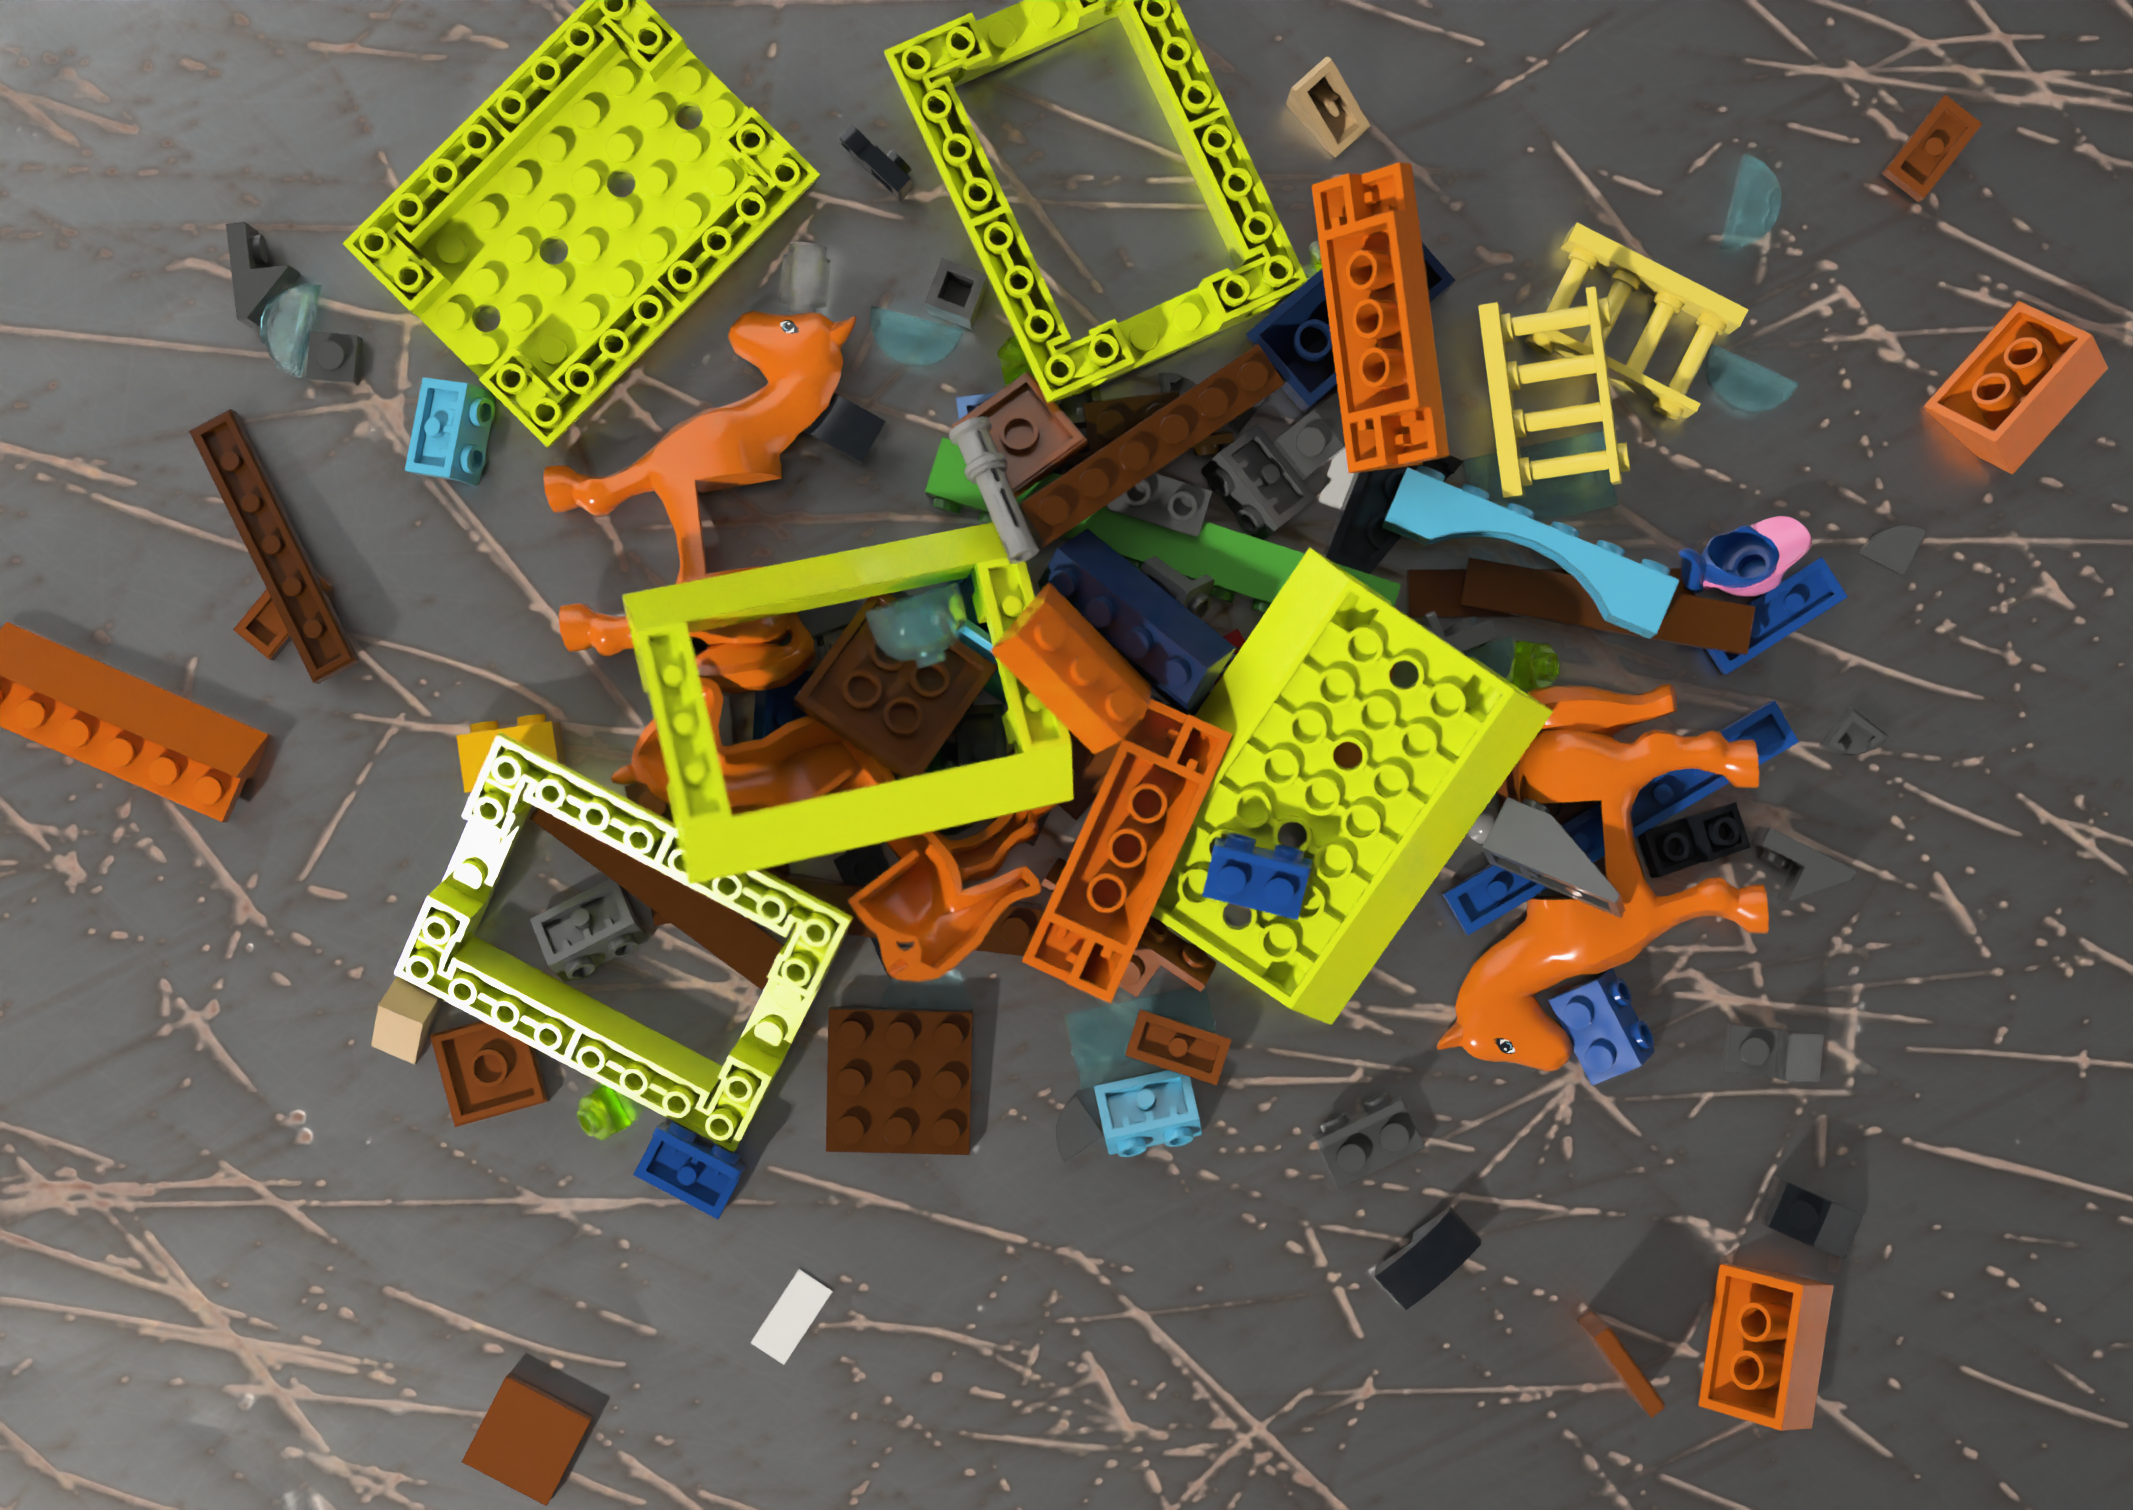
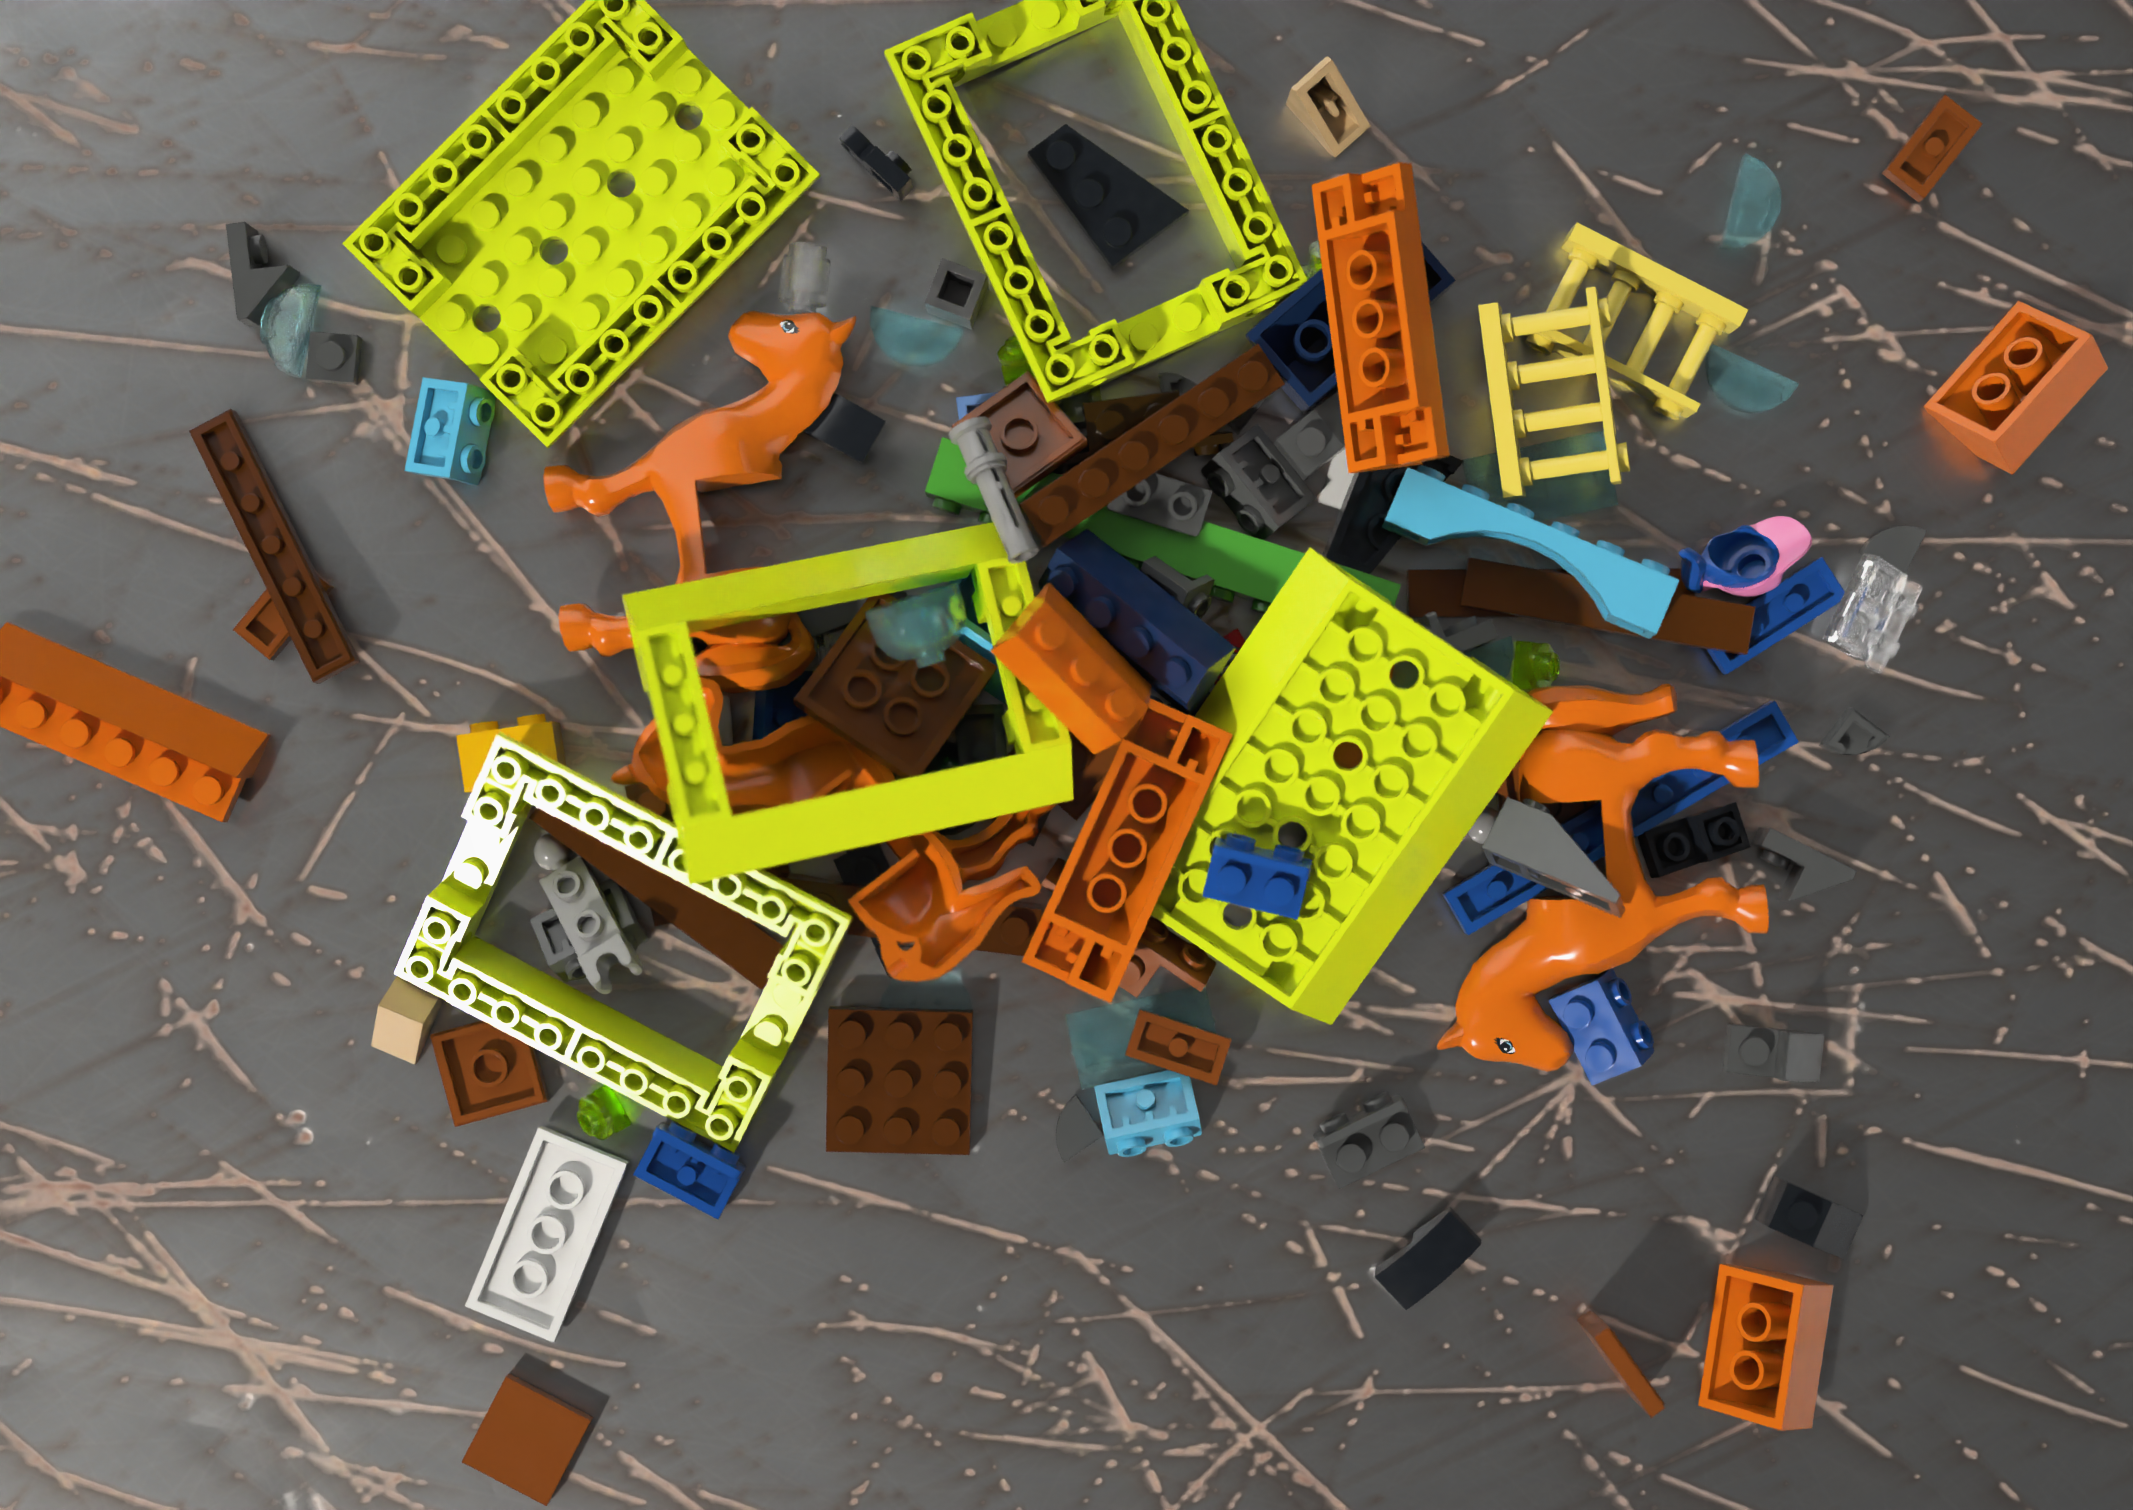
(547, 1233): none -> white plate
(584, 913): none -> light grey plate
(791, 1317): white sticker -> none
(1104, 196): none -> black wing
(1873, 613): none -> clear plate

